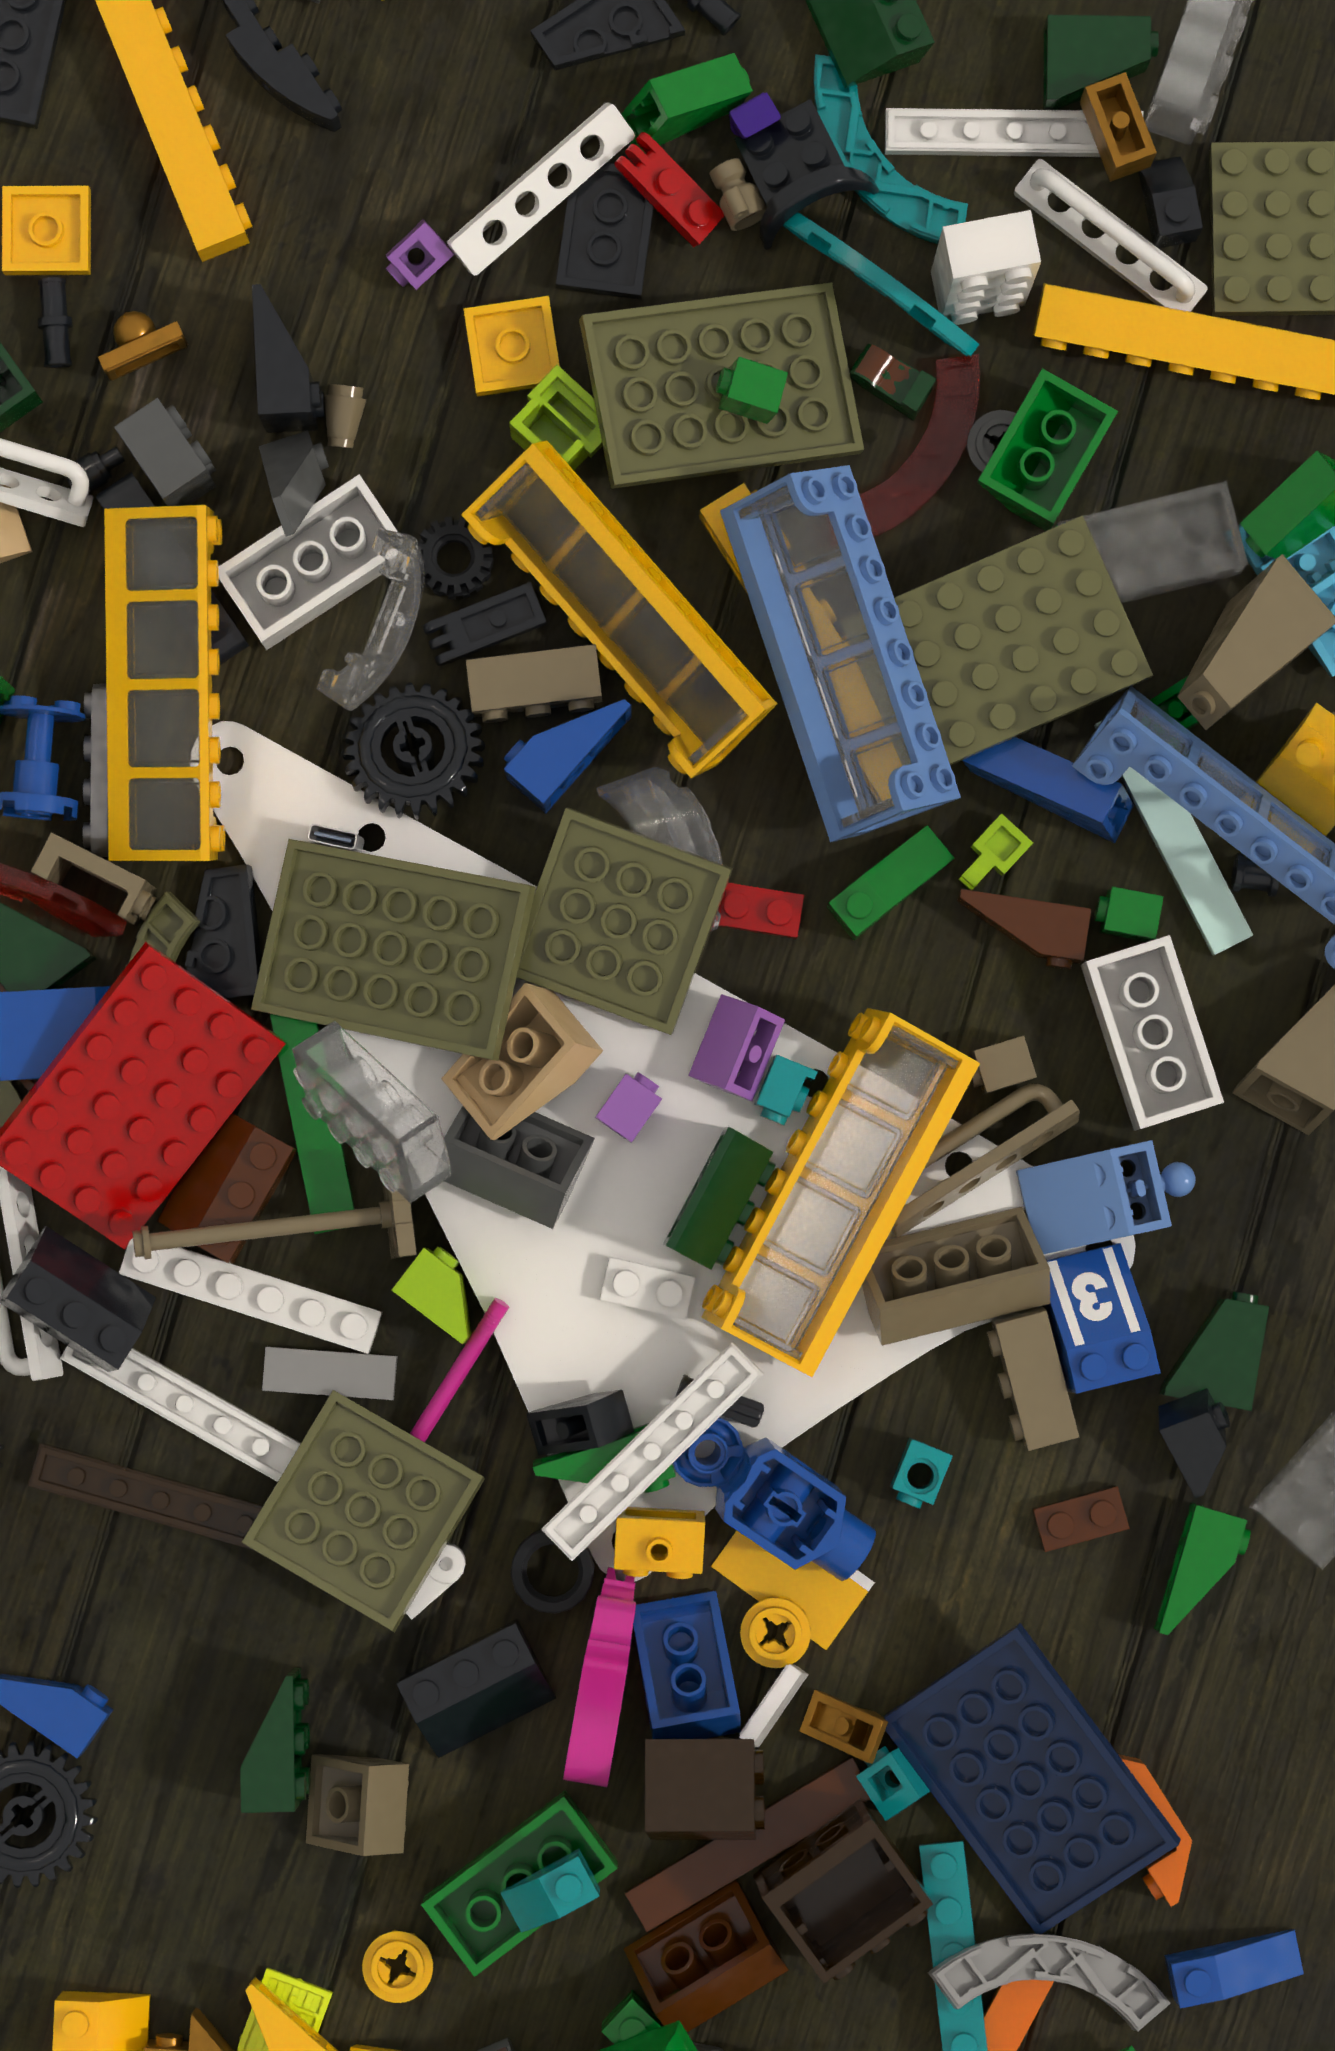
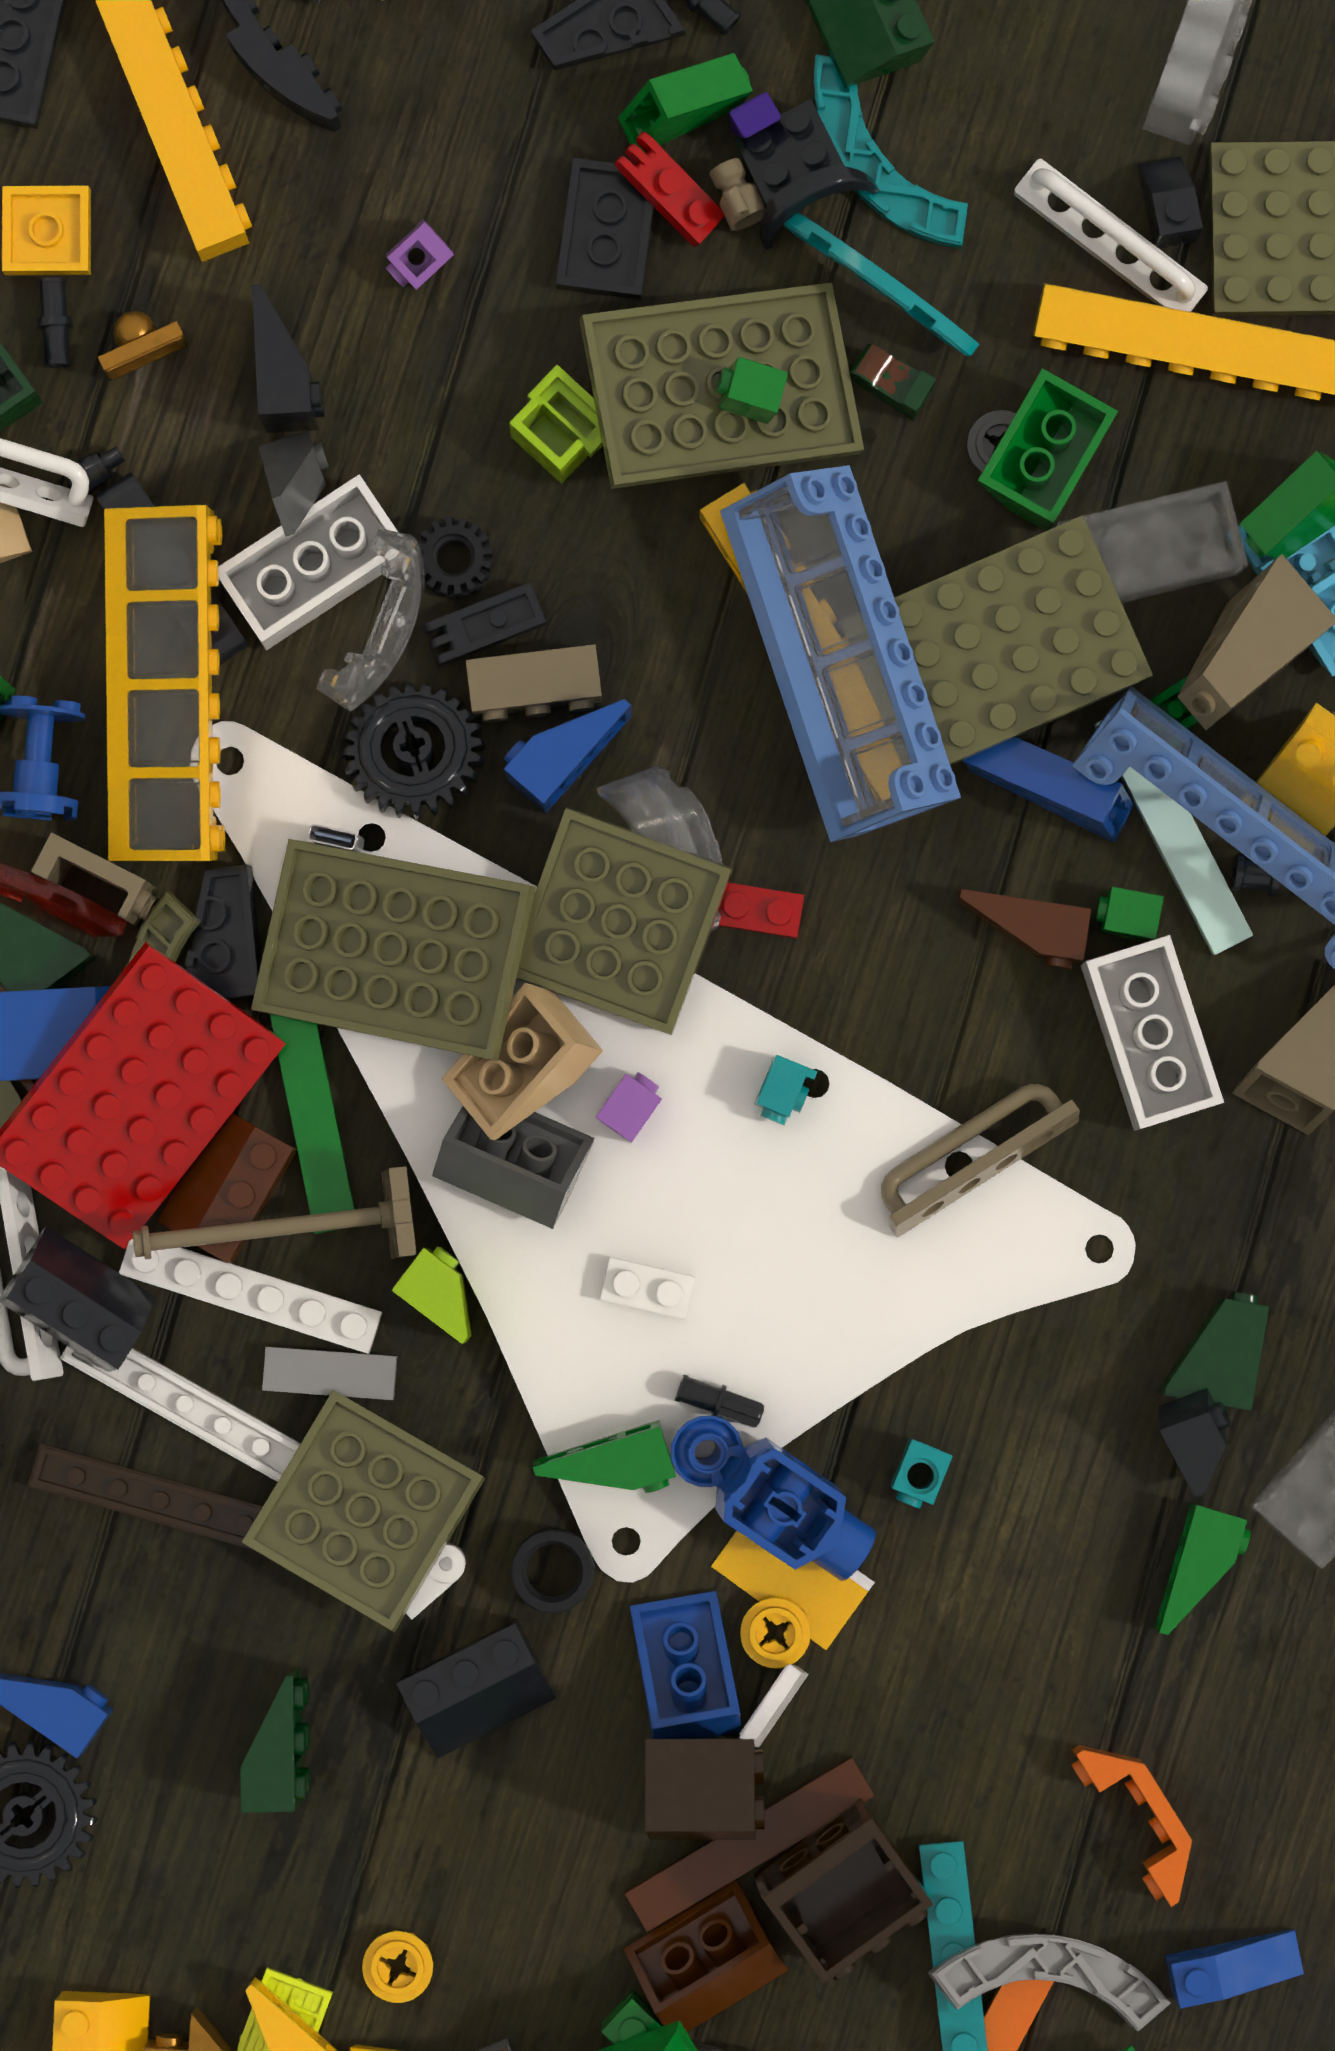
(96, 789): flat silver plate -> none
(161, 449): dark grey brick -> none
(343, 414): dark tan cone -> none
(357, 1804): dark tan slope -> none
(372, 1112): clear brick -> none
(459, 1369): dark pink piece -> none
(470, 1903): green brick -> none
(511, 344): yellow plate -> none
(551, 1892): teal slope -> none
(581, 1423): black slope -> none
(602, 1684): dark pink animal -> none
(613, 136): white piece -> none
(622, 606): window -> none
(652, 1451): white tile -> none
(659, 1542): yellow brick -> none
(720, 1199): dark green slope -> none
(733, 1047): medium lavender brick -> none
(839, 1189): window -> none
(844, 1726): pearl gold slope -> none
(885, 1794): teal brick -> none
(889, 882): green slope -> none
(937, 451): clear red tile -> none
(956, 1276): dark tan slope -> none
(985, 266): white brick -> none
(988, 132): white tile -> none
(997, 849): lime plate -> none
(1003, 1065): dark tan brick -> none
(1030, 1780): dark blue plate -> none
(1032, 1378): dark tan brick -> none
(1080, 1518): reddish brown plate -> none
(1090, 50): dark green slope -> none
(1090, 1199): medium blue slope -> none
(1098, 1320): blue slope -> none
(1118, 126): pearl gold brick -> none

